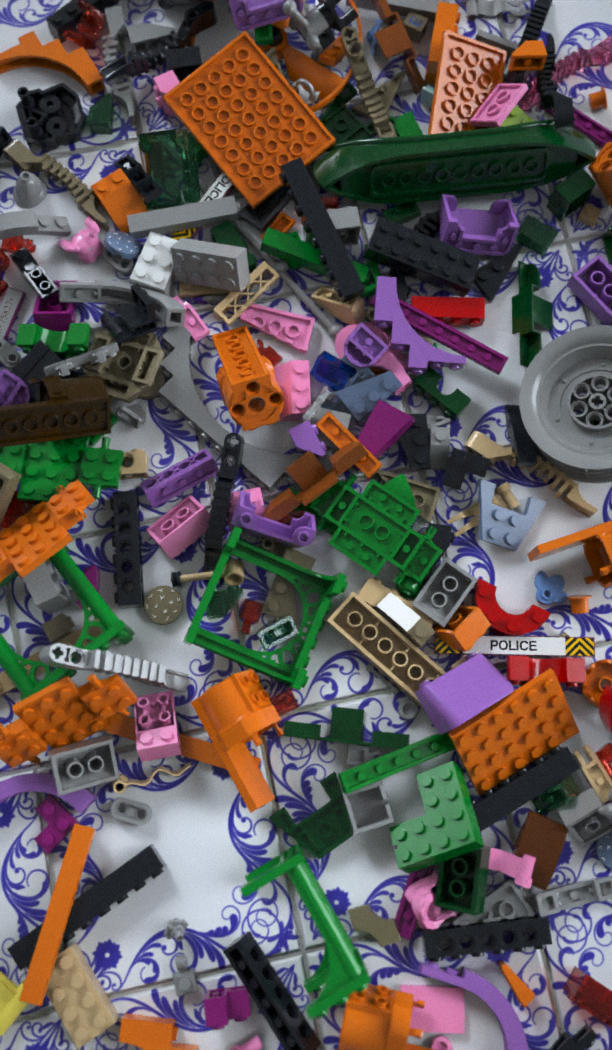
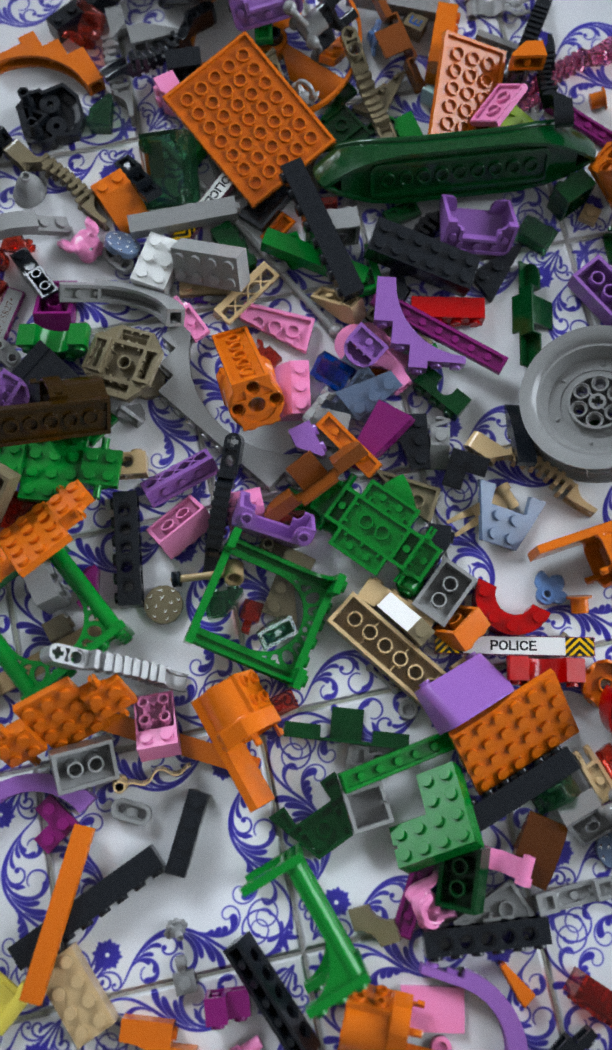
(73, 363): light grey hinge -> none
(133, 318): black piece -> none
(187, 833): none -> black brick

